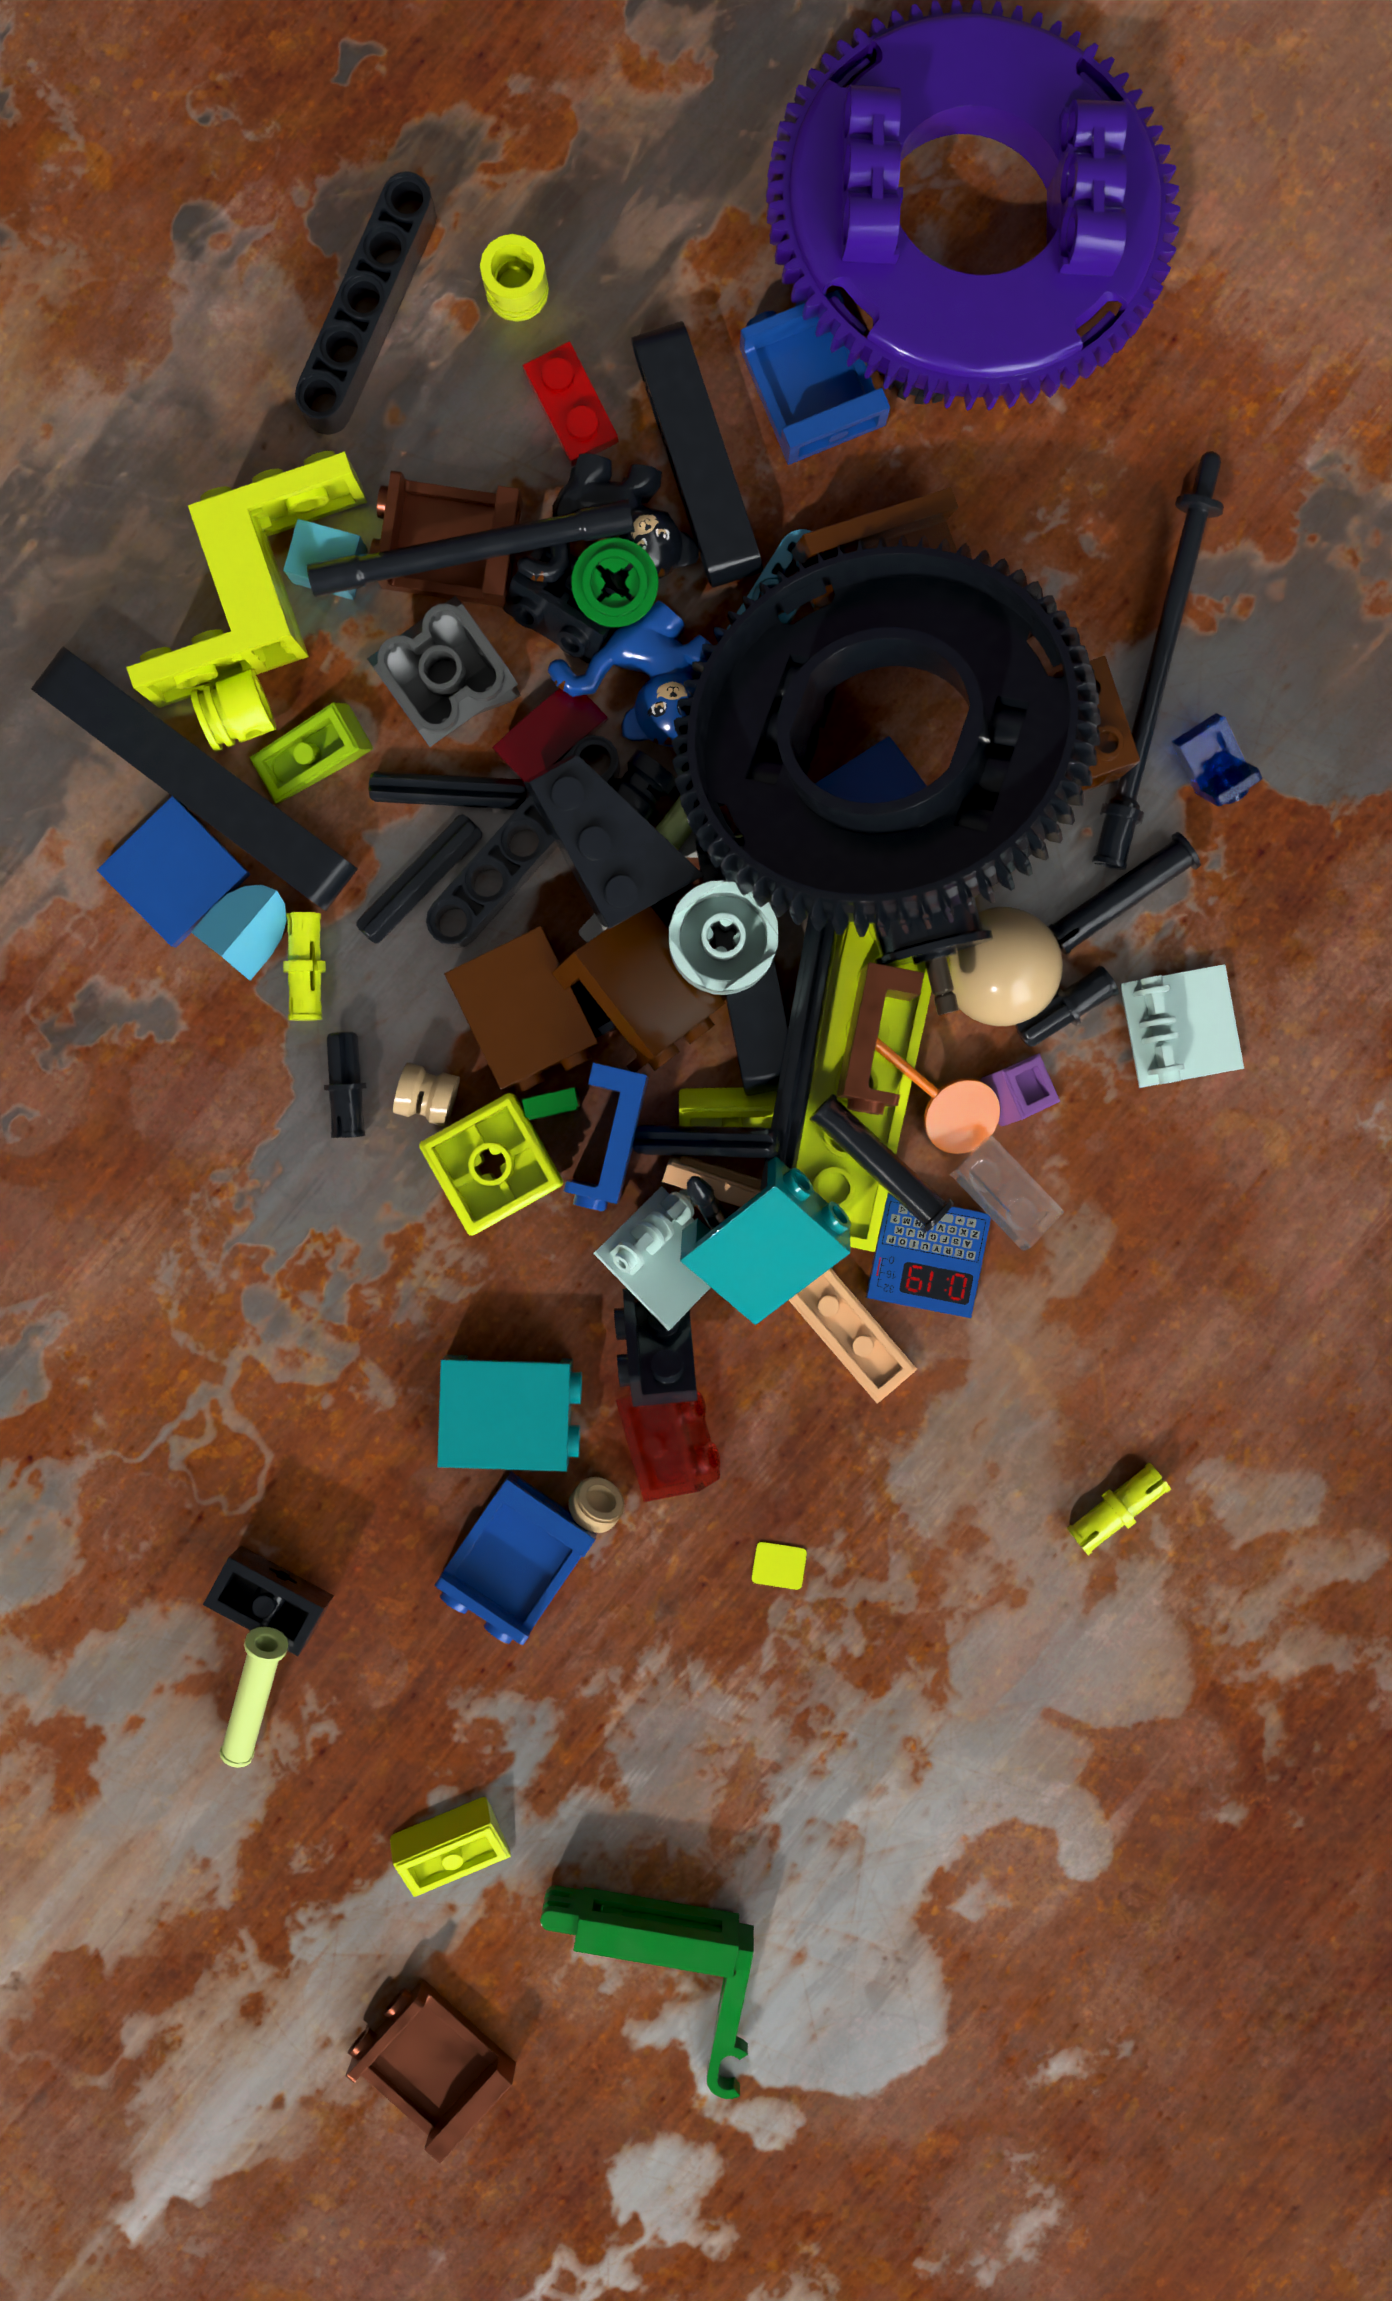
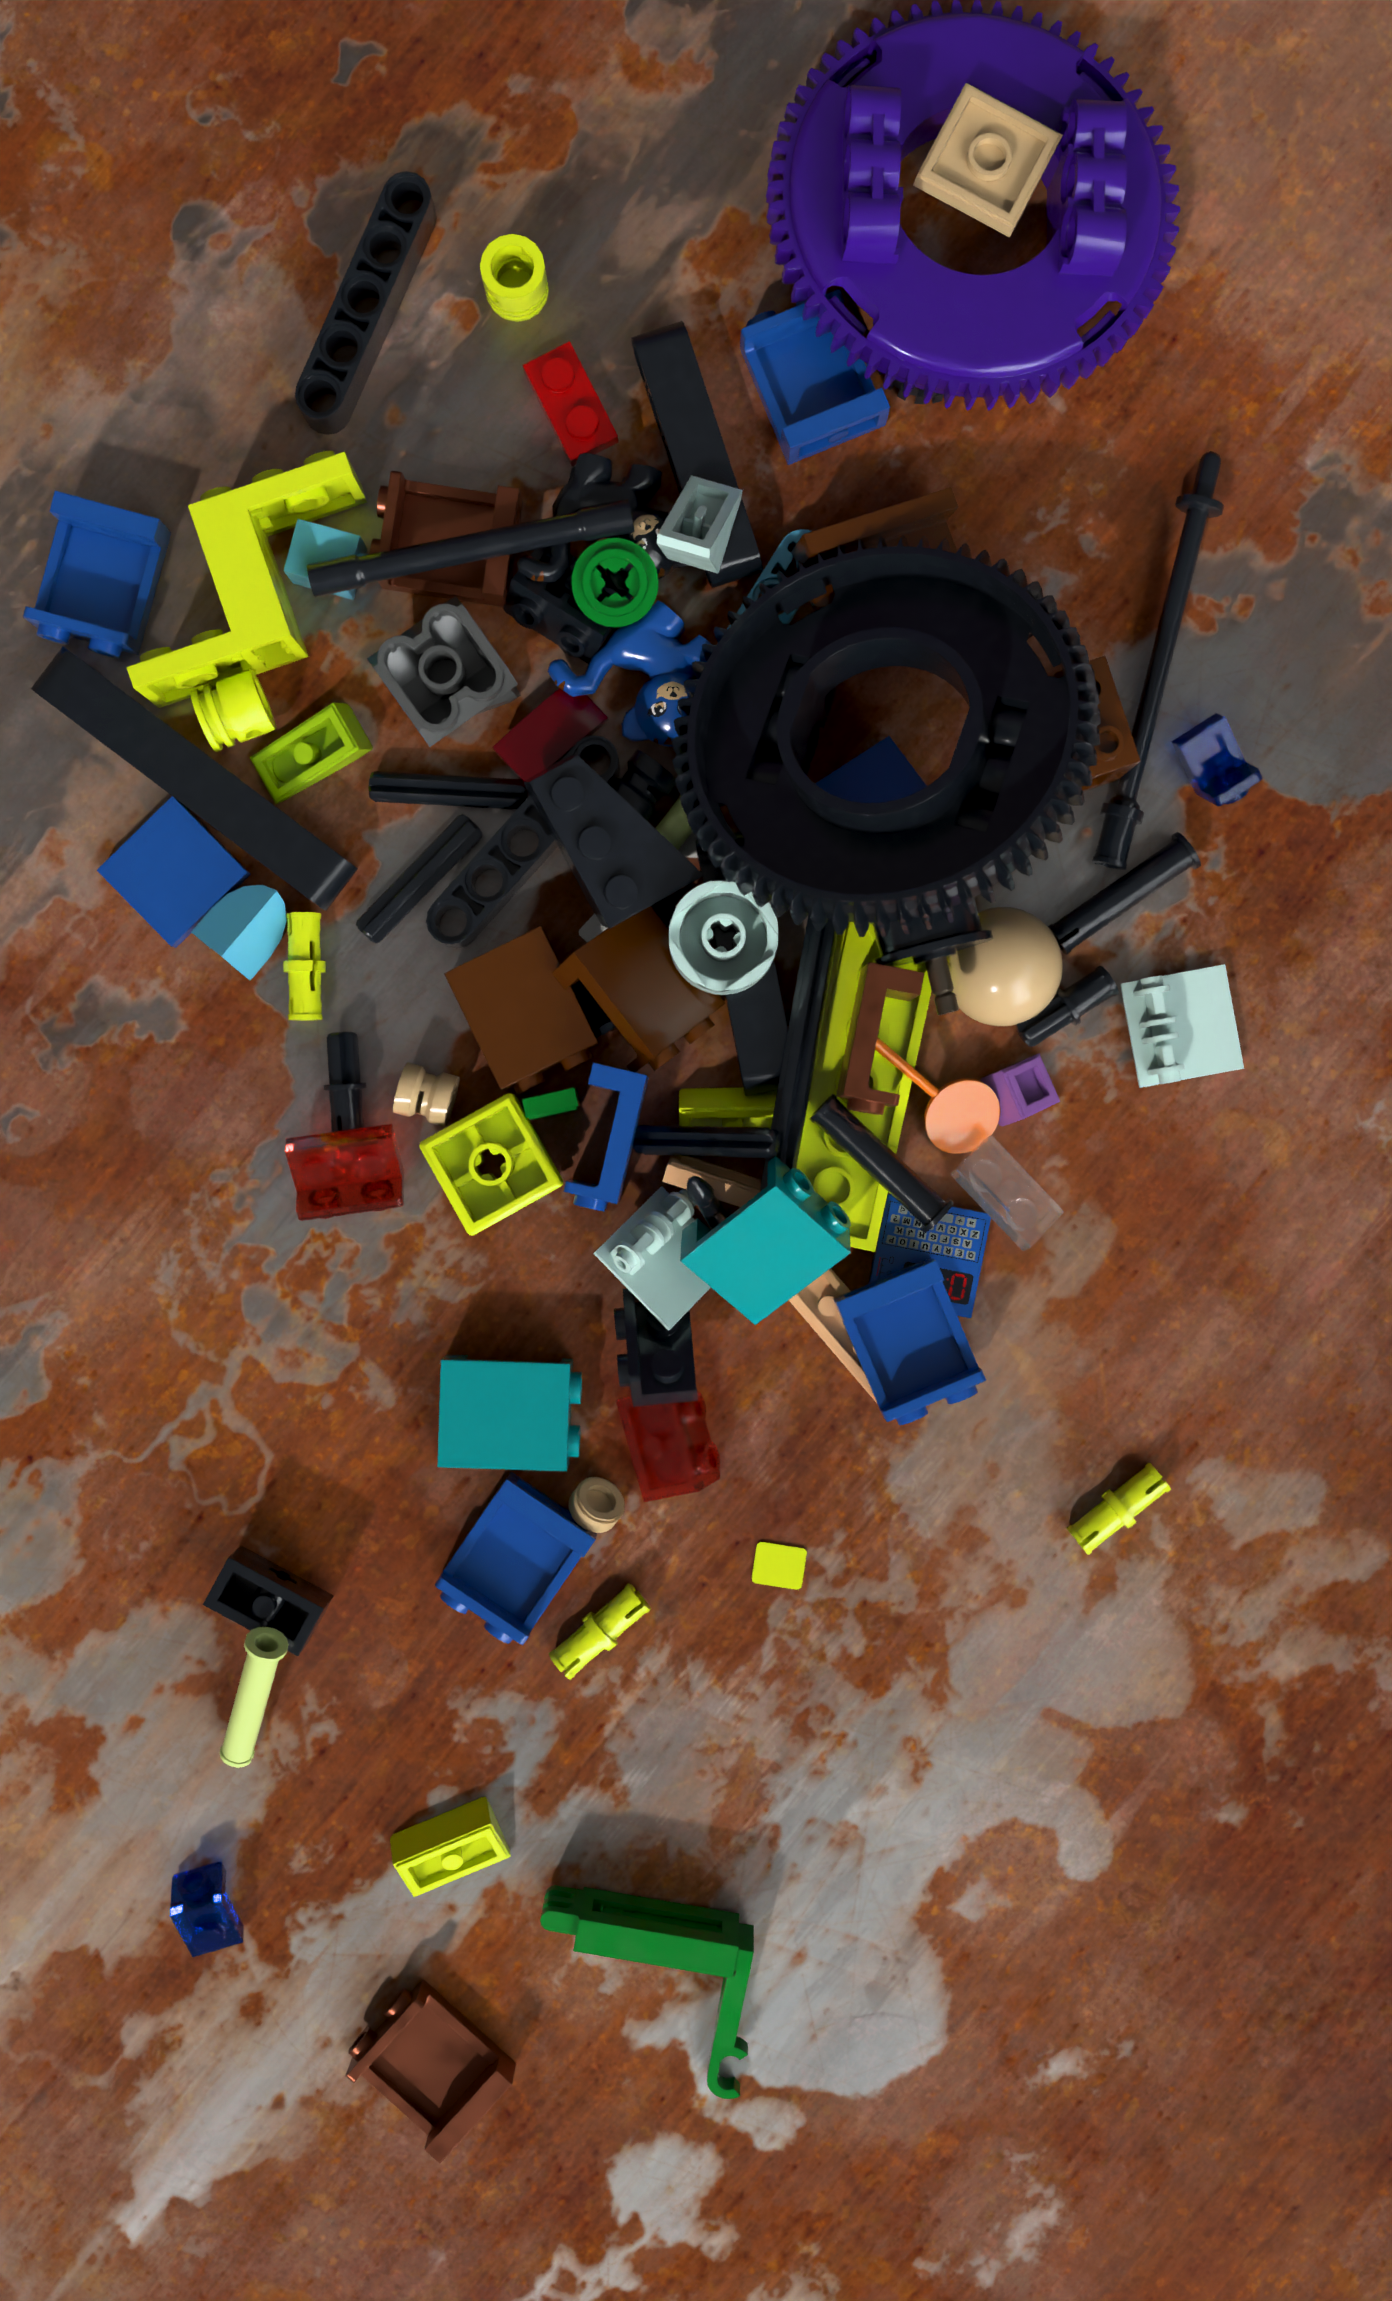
(99, 576): none -> blue panel
(204, 1910): none -> clear blue bracket
(346, 1172): none -> clear red bracket
(599, 1631): none -> neon yellow pin
(700, 524): none -> light aqua slope
(910, 1342): none -> blue panel
(987, 160): none -> tan tile

